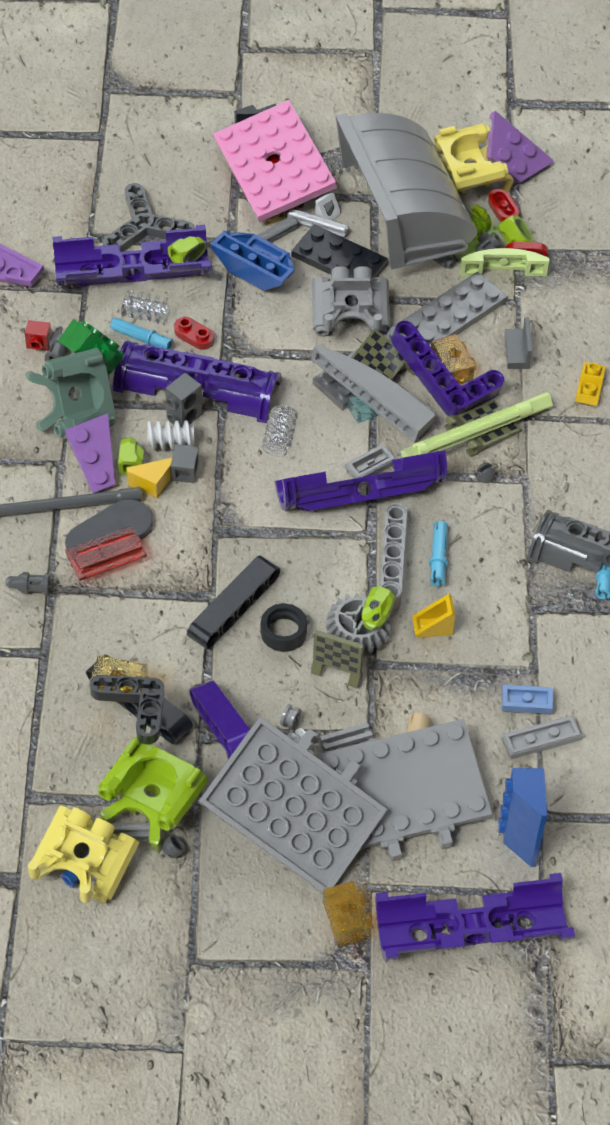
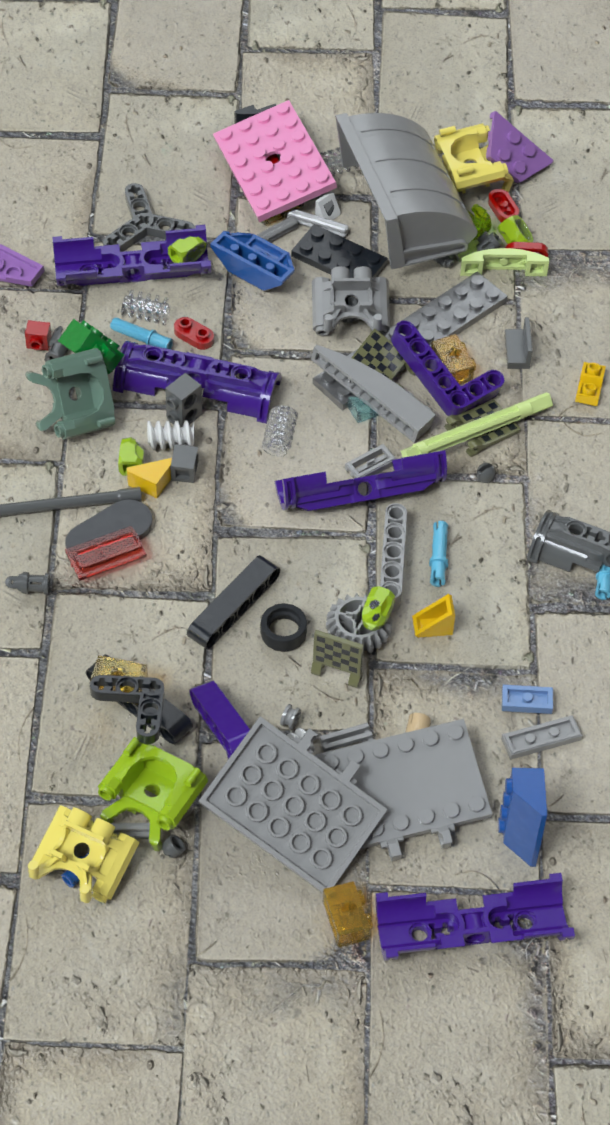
(93, 452): medium lavender wing -> none

